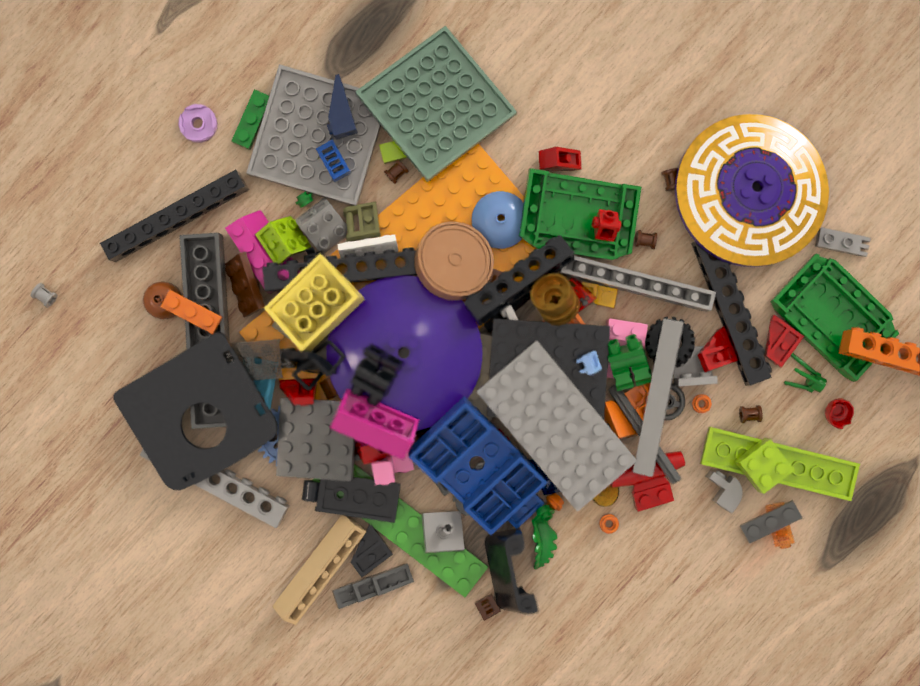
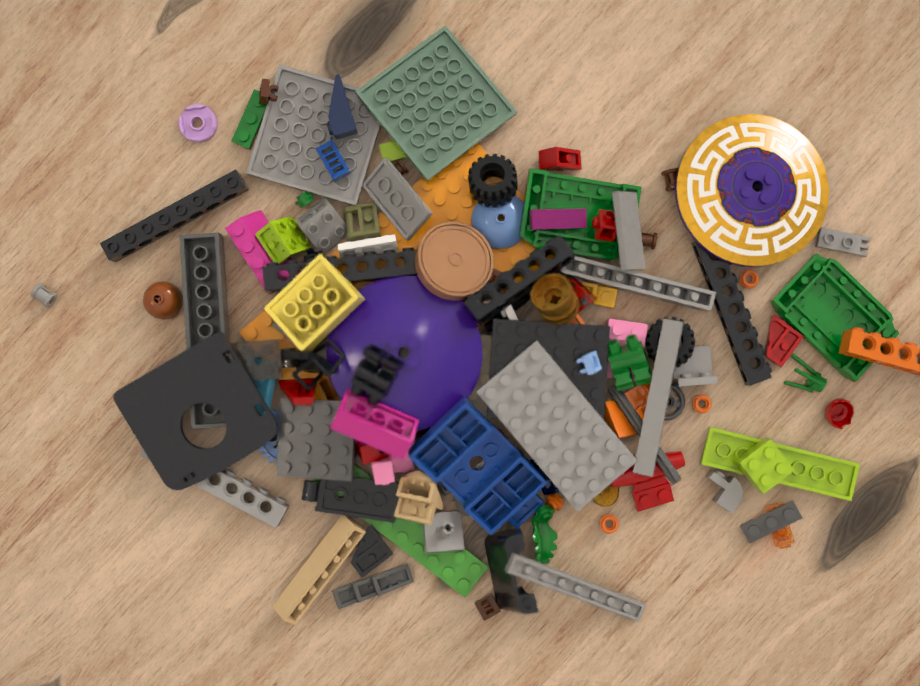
(191, 311): orange plate -> none
(244, 284): reddish brown plate -> none
(265, 92): none -> reddish brown tile
(397, 199): none -> light grey tile
(417, 498): none -> tan piece
(493, 167): none -> black tyre
(558, 219): none -> magenta tile
(574, 587): none -> light grey tile
(628, 230): none -> light grey tile
(717, 351): red wing -> none
(750, 414): reddish brown bush -> none
(754, 276): none -> orange plate

